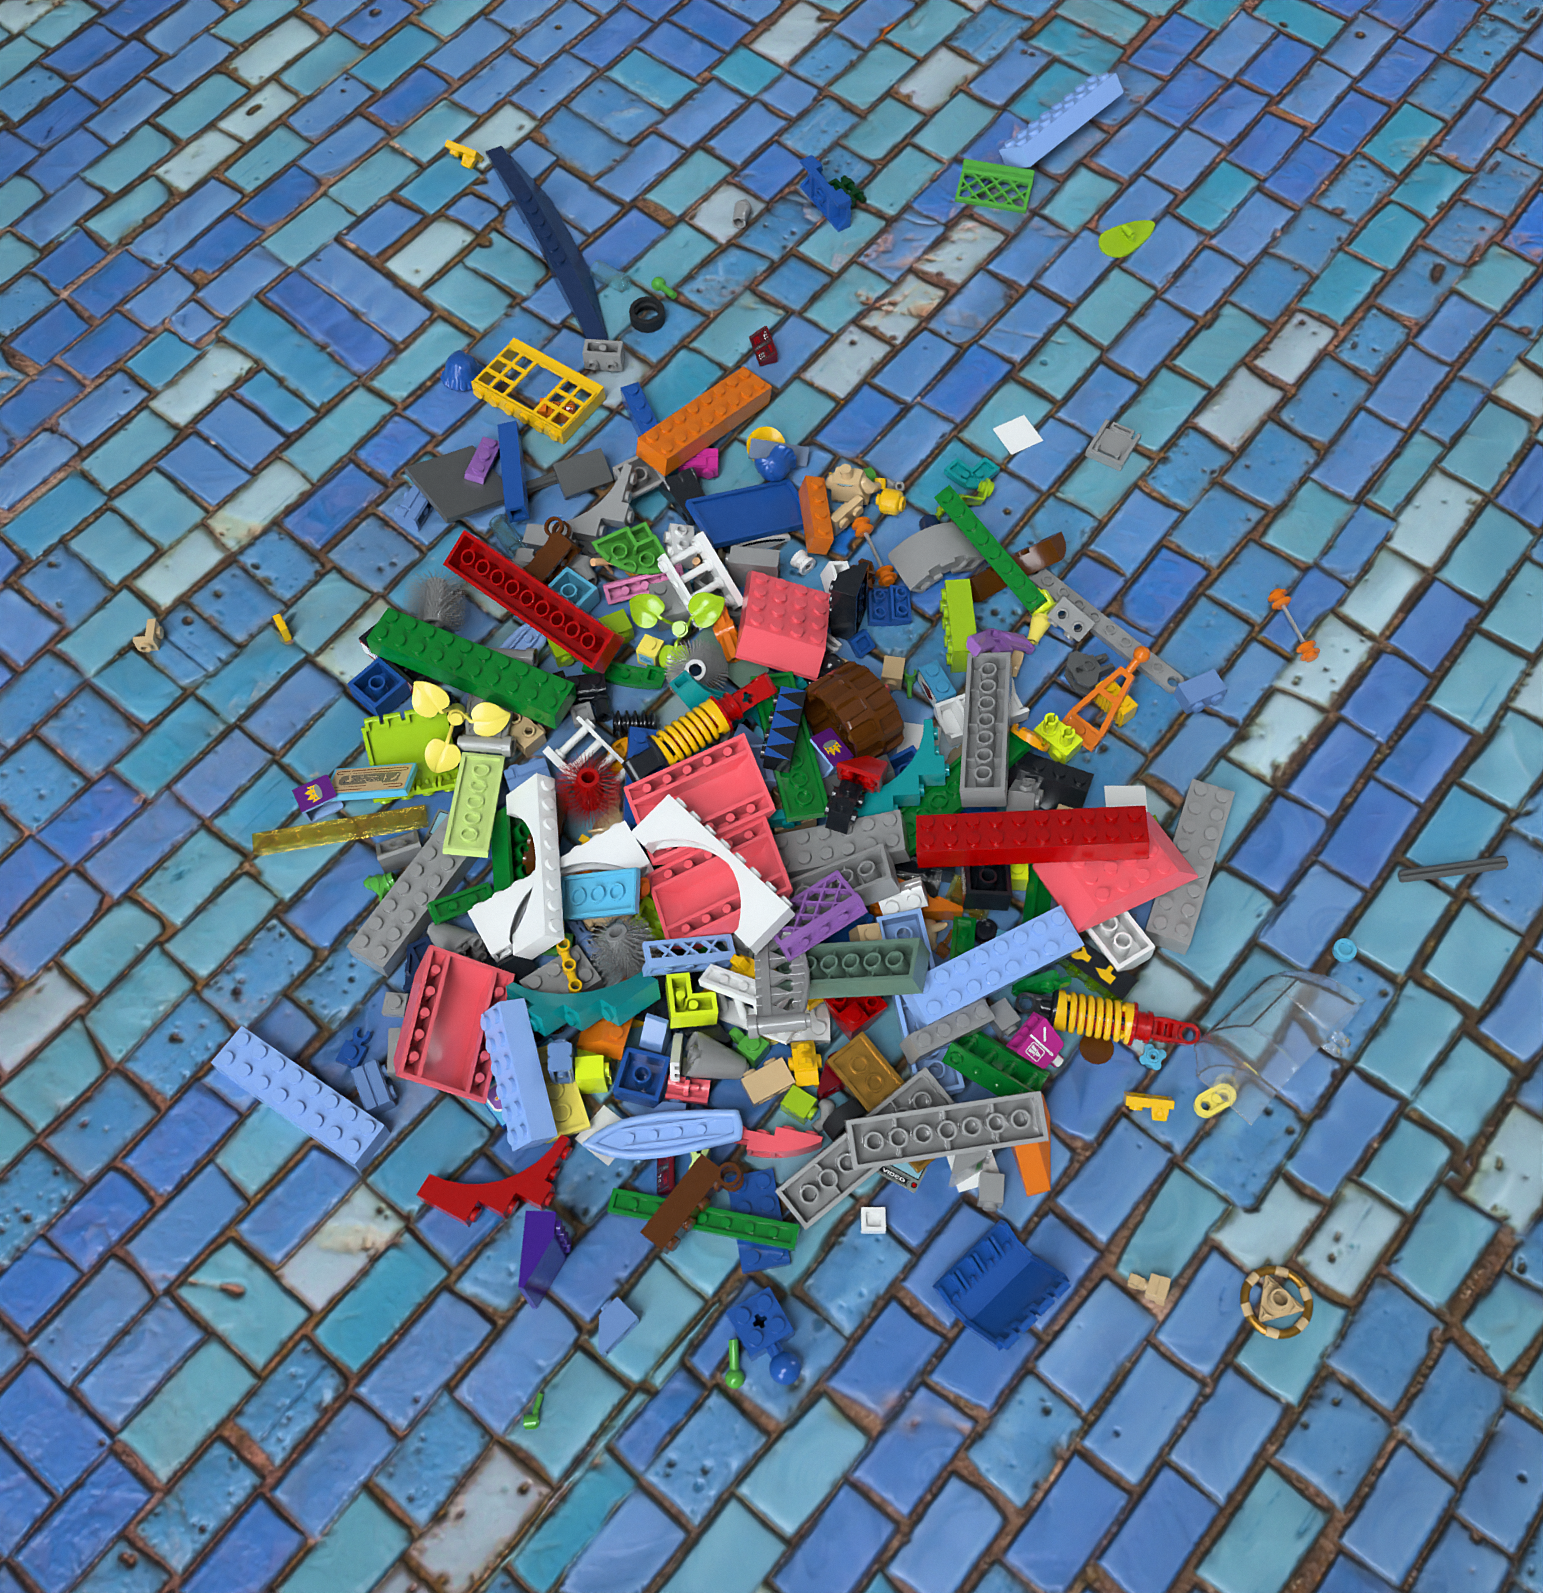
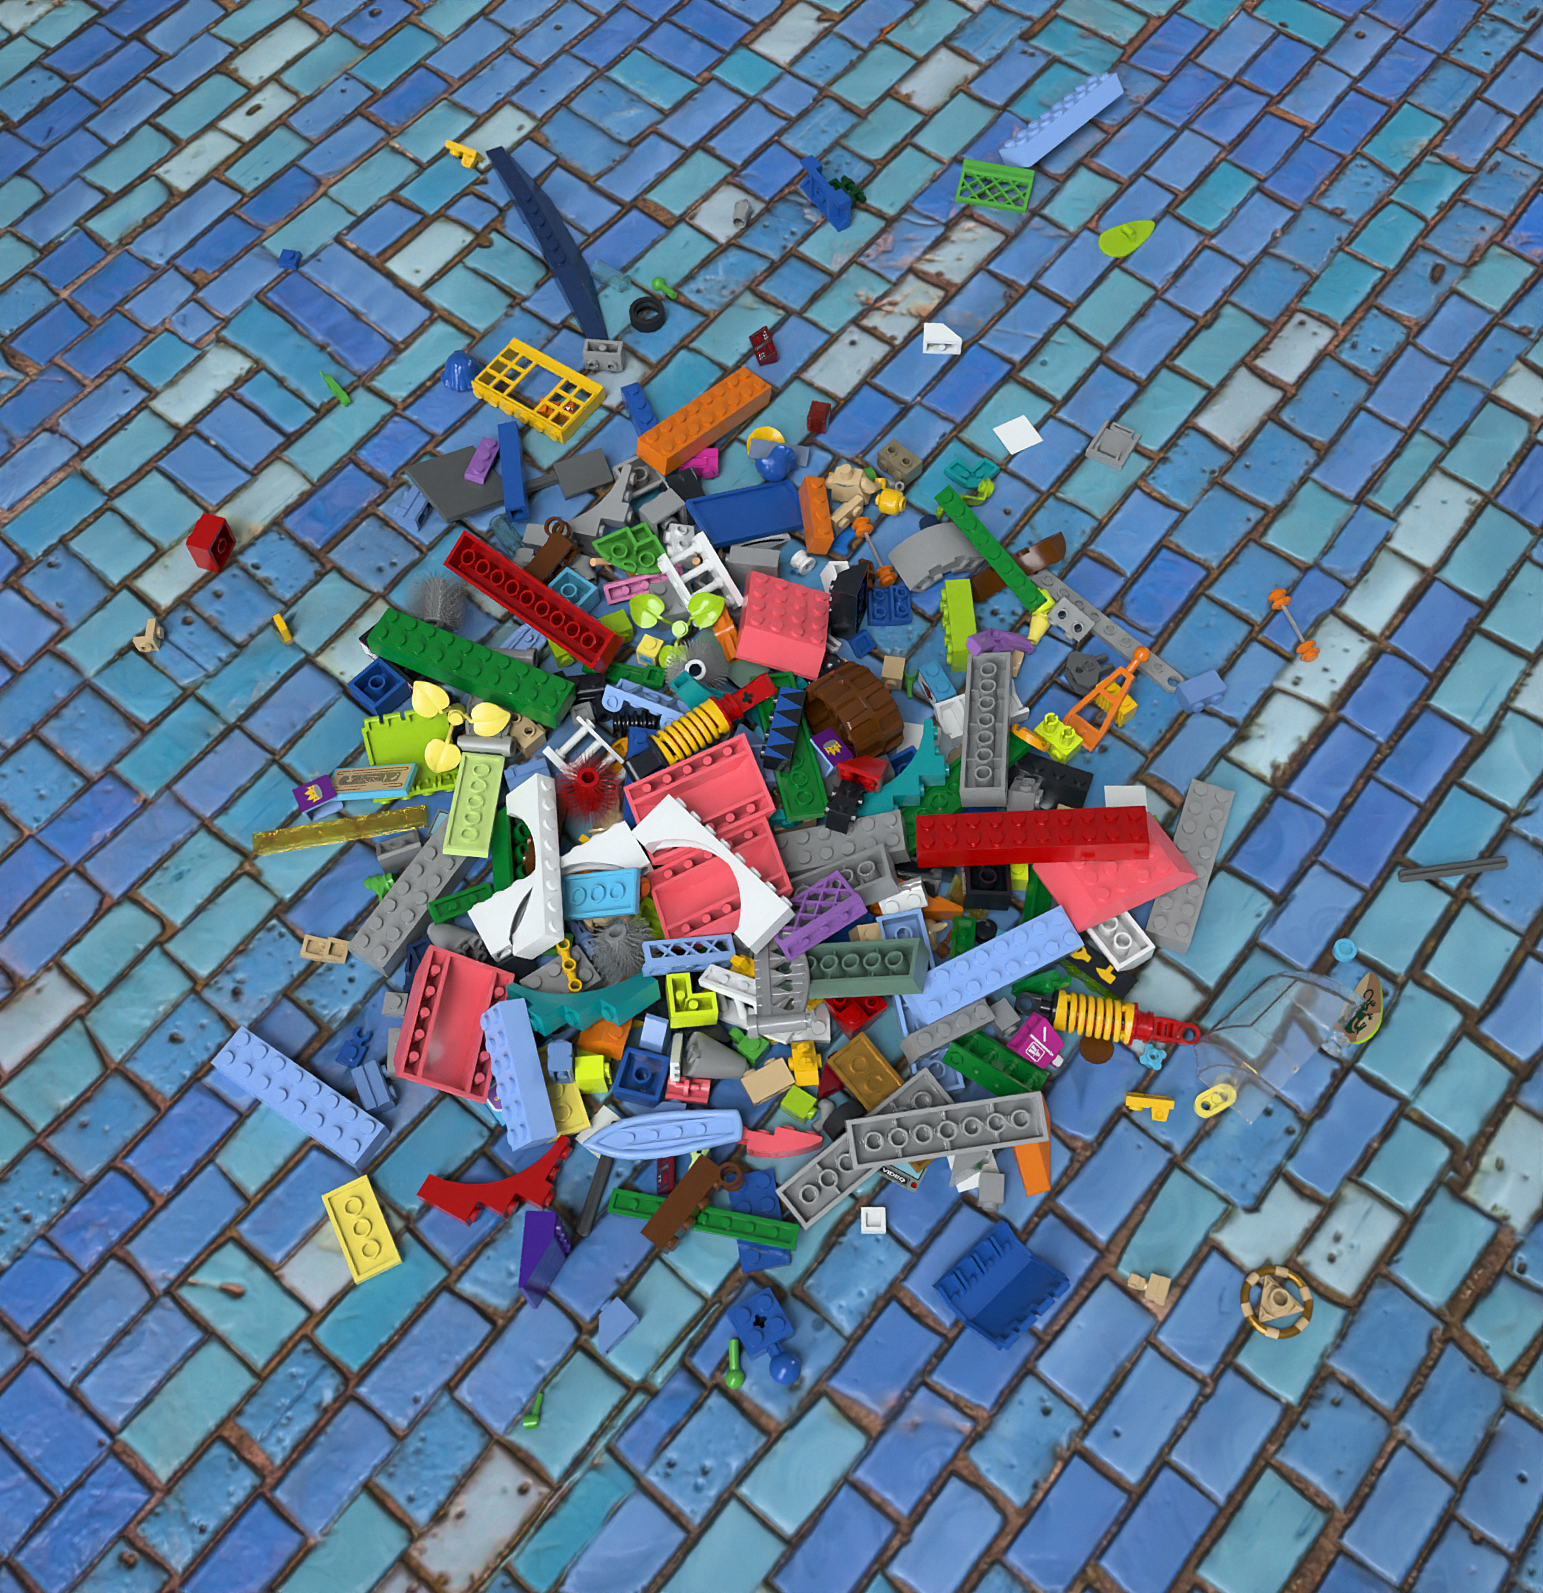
(211, 542): none -> red brick
(289, 259): none -> blue plate
(324, 950): none -> tan slope
(335, 389): none -> bright green piece
(361, 1229): none -> light yellow plate
(594, 1195): none -> dark grey axle
(639, 696): none -> light blue piece
(662, 511): none -> light grey brick
(818, 417): none -> clear red brick
(899, 462): none -> dark tan brick
(940, 339): none -> white slope
(1369, 1017): none -> shield

